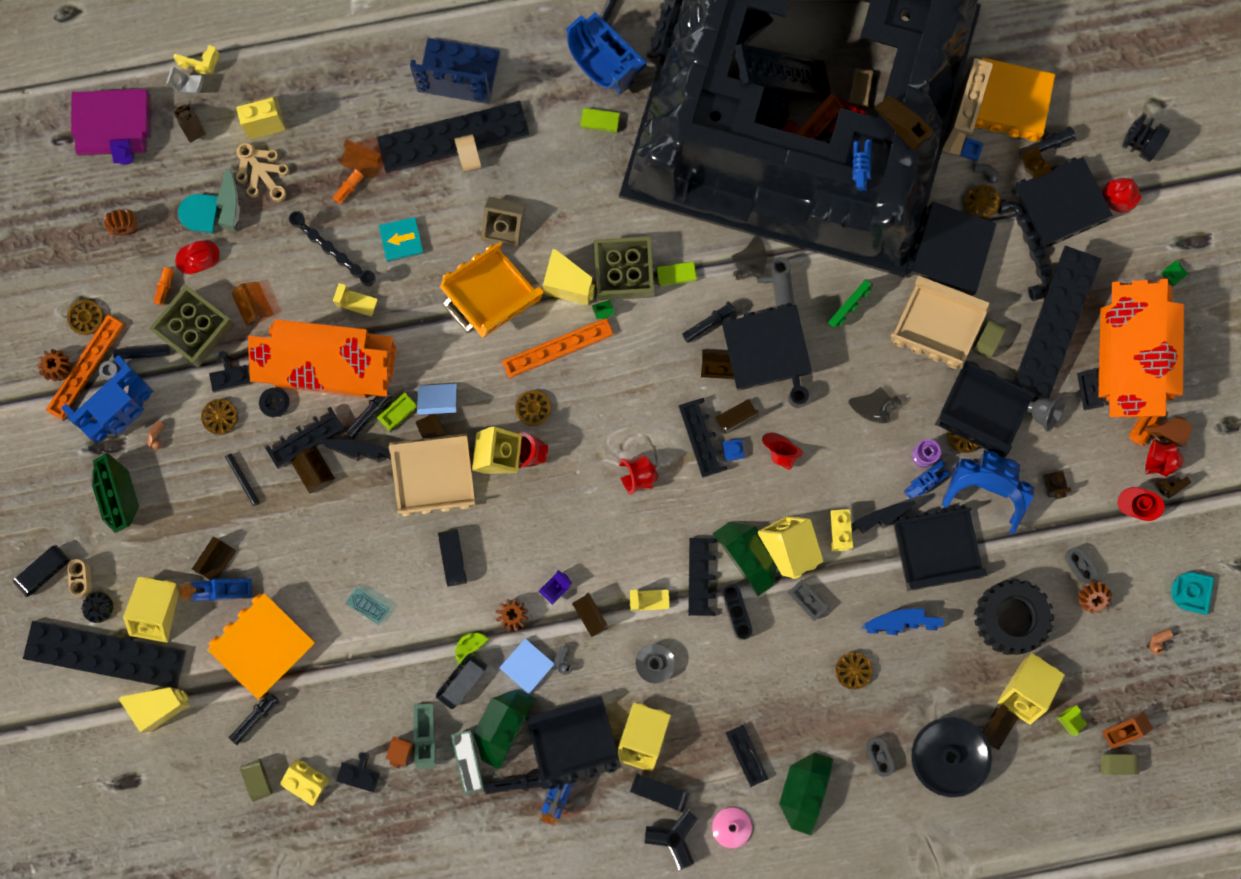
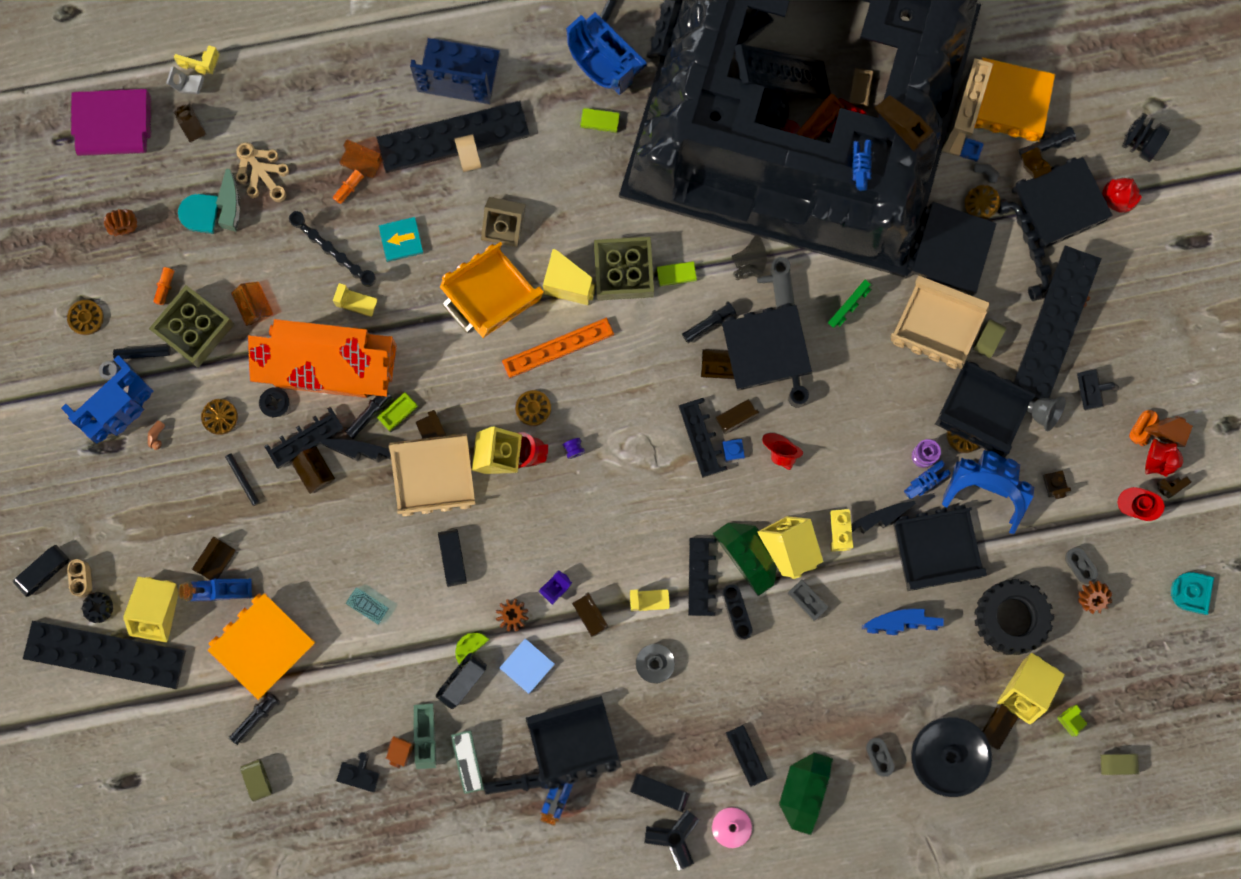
(48, 370): dark orange gear -> none
(86, 366): orange tile -> none
(114, 493): dark green wedge -> none
(121, 151): dark purple bracket -> none
(154, 707): light yellow slope -> none
(197, 257): red piece -> none
(229, 377): black plate -> none
(261, 117): light yellow slope -> none
(304, 781): light yellow bracket -> none
(437, 399): light blue tile -> none
(501, 725): dark green wedge -> none
(561, 661): dark grey arm -> none
(573, 448): none -> dark purple wheel
(603, 310): green plate -> none
(641, 476): red helmet -> none
(643, 736): light yellow slope -> none
(853, 670): pearl gold wheel -> none
(875, 406): clear smoke arm -> none
(1127, 730): dark orange slope -> none
(1141, 349): orange panel -> none
(1157, 641): nougat arm -> none
(1174, 273): green plate -> none

